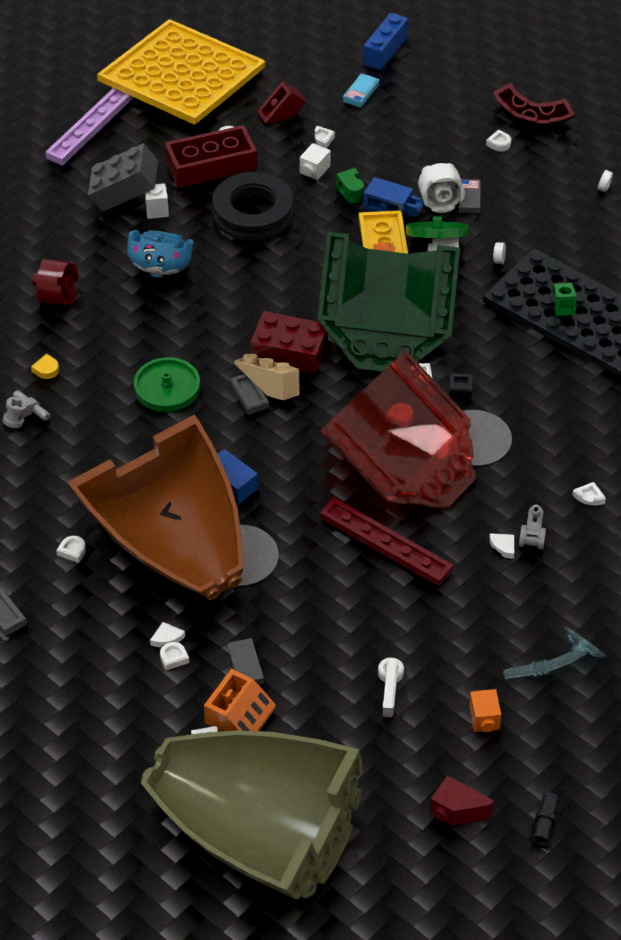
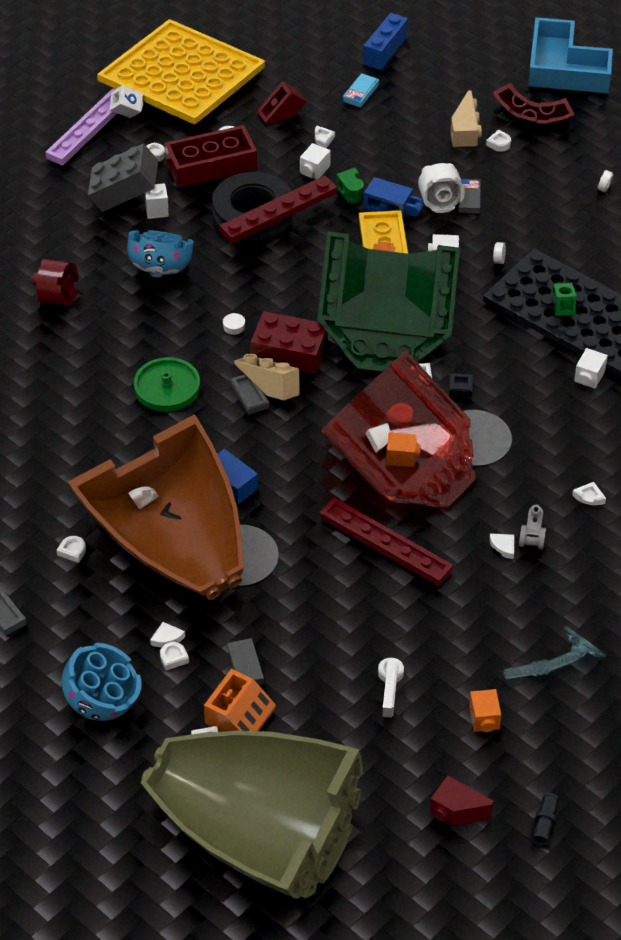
(20, 407): light grey piece -> none
(46, 367): yellow tile -> none
(100, 682): none -> dark azure cylinder
(126, 101): none -> white brick
(143, 496): none -> white tile
(158, 150): none -> white tile
(234, 324): none -> white tile
(278, 209): none -> dark red plate
(378, 436): none -> white tile
(402, 449): none -> orange brick
(437, 229): green piece -> none
(464, 123): none -> tan slope
(564, 66): none -> dark azure piece
(590, 368): none -> white brick

